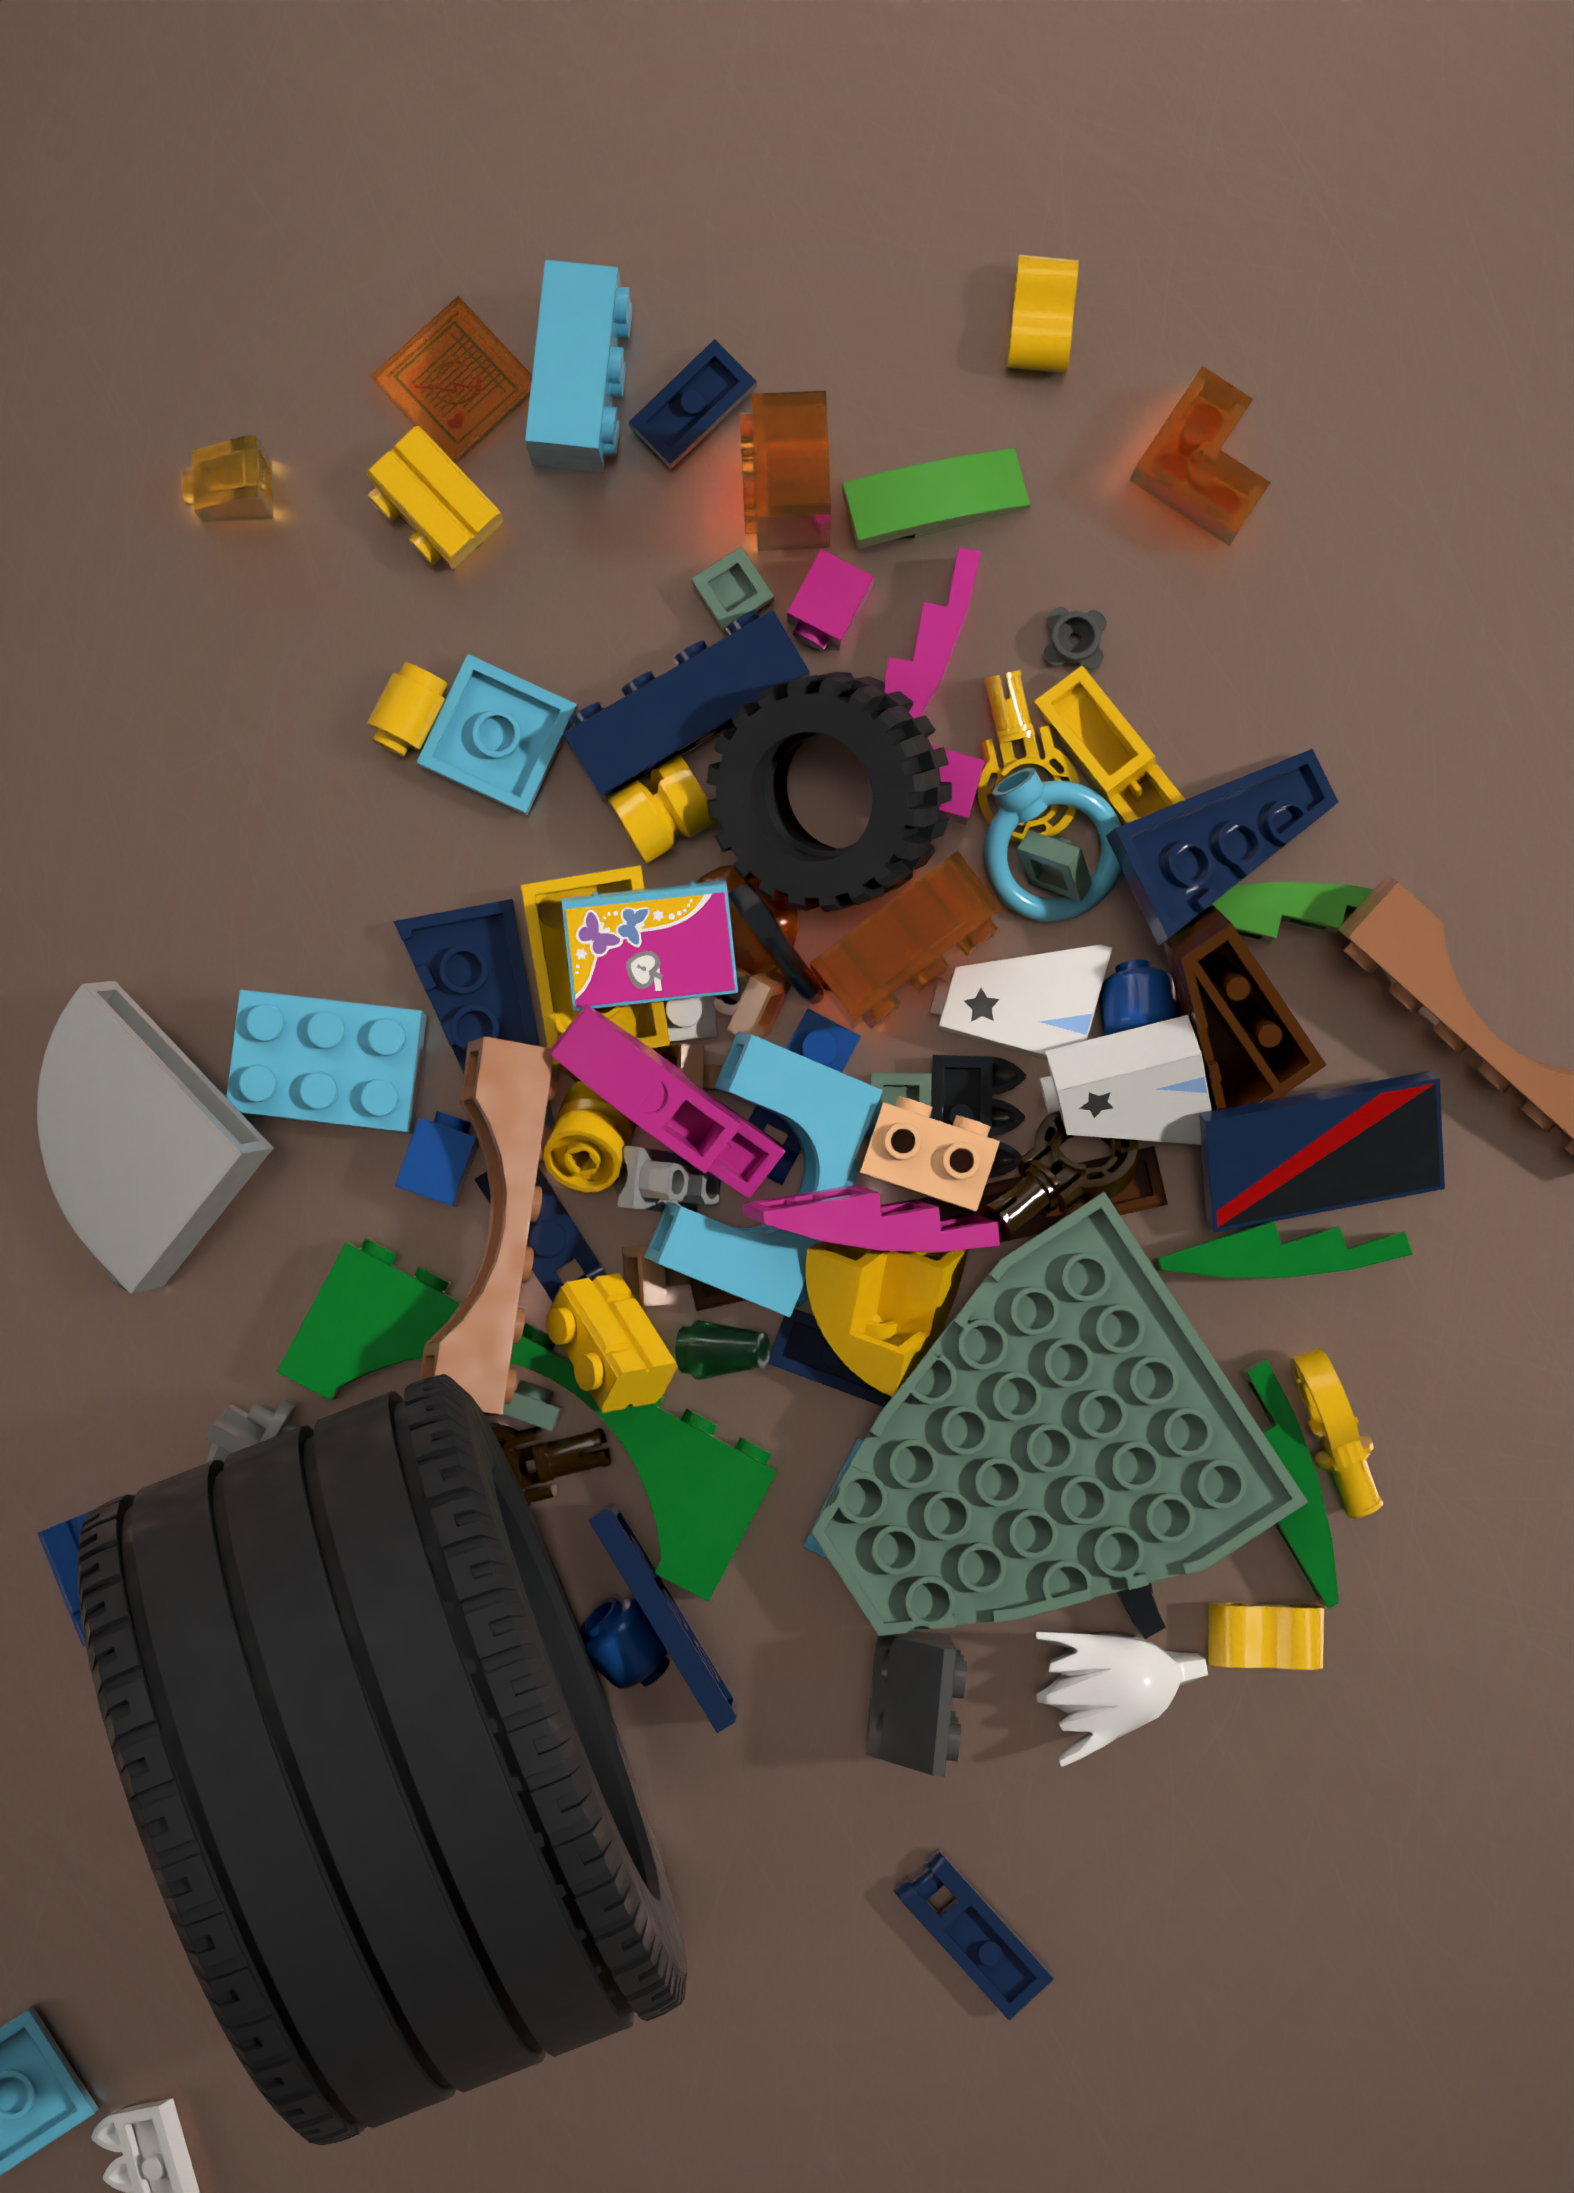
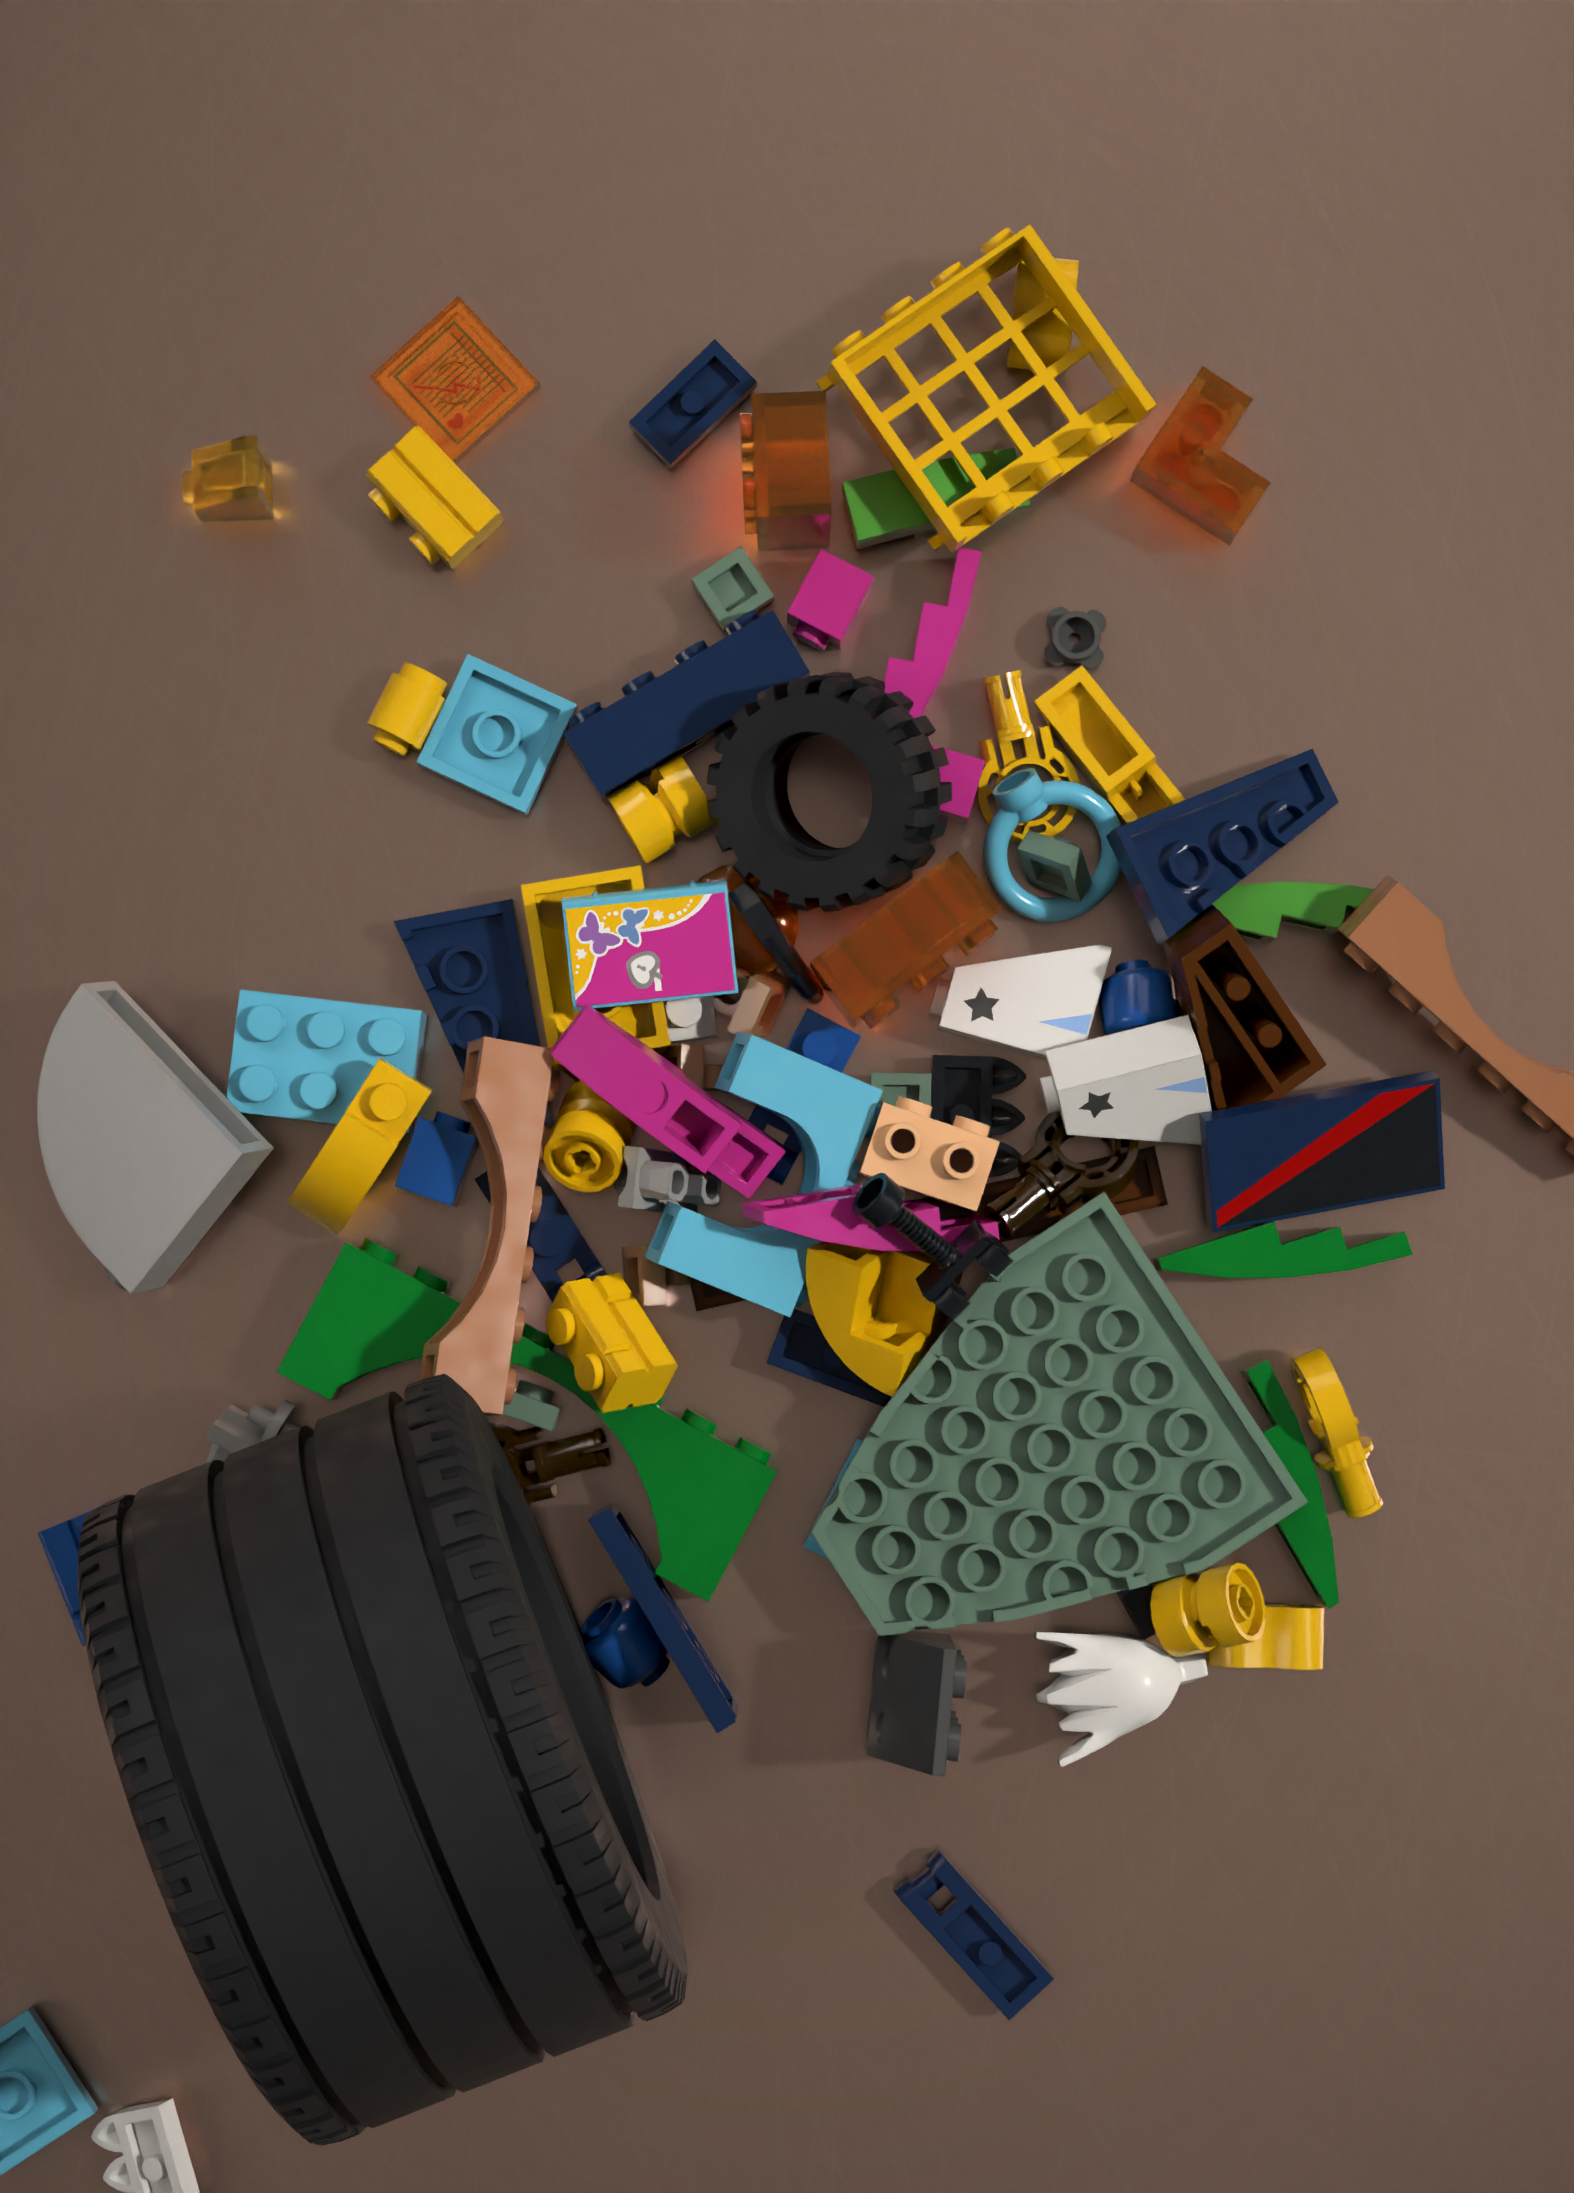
(359, 1146): none -> yellow arch
(577, 366): medium azure brick -> none
(719, 1349): clear green cone -> none
(882, 1202): none -> black bar
(1039, 464): none -> yellow window
(1208, 1610): none -> yellow wheel

